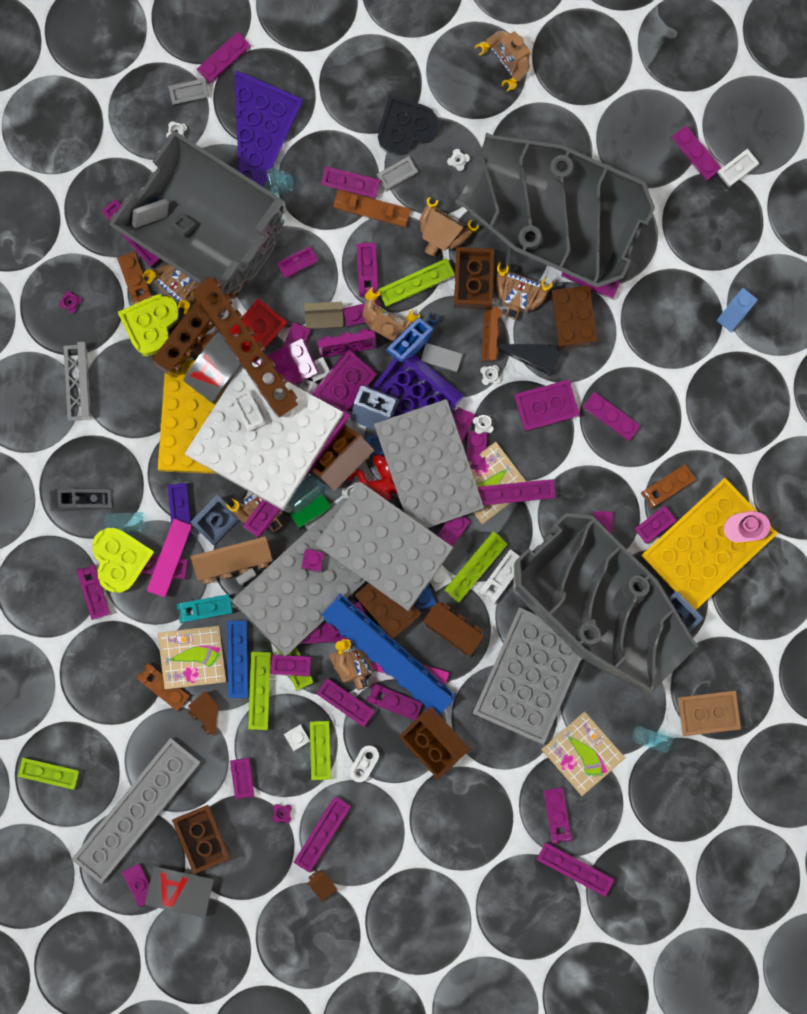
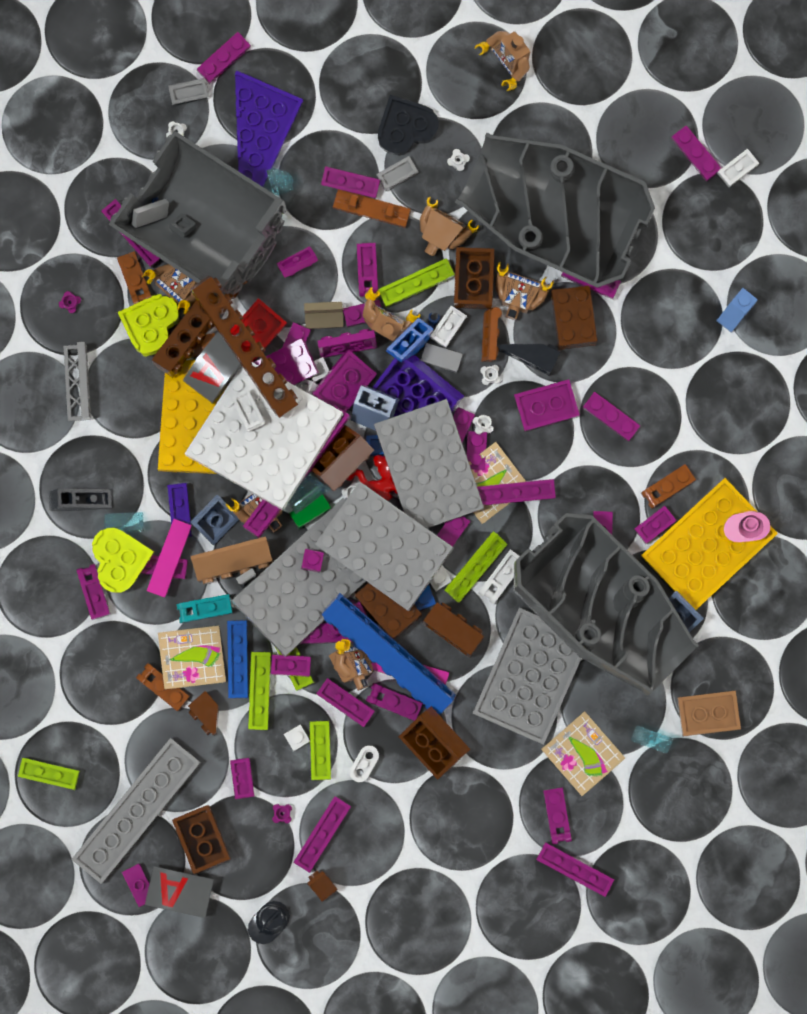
(268, 922): none -> black piece
(448, 326): none -> white plate

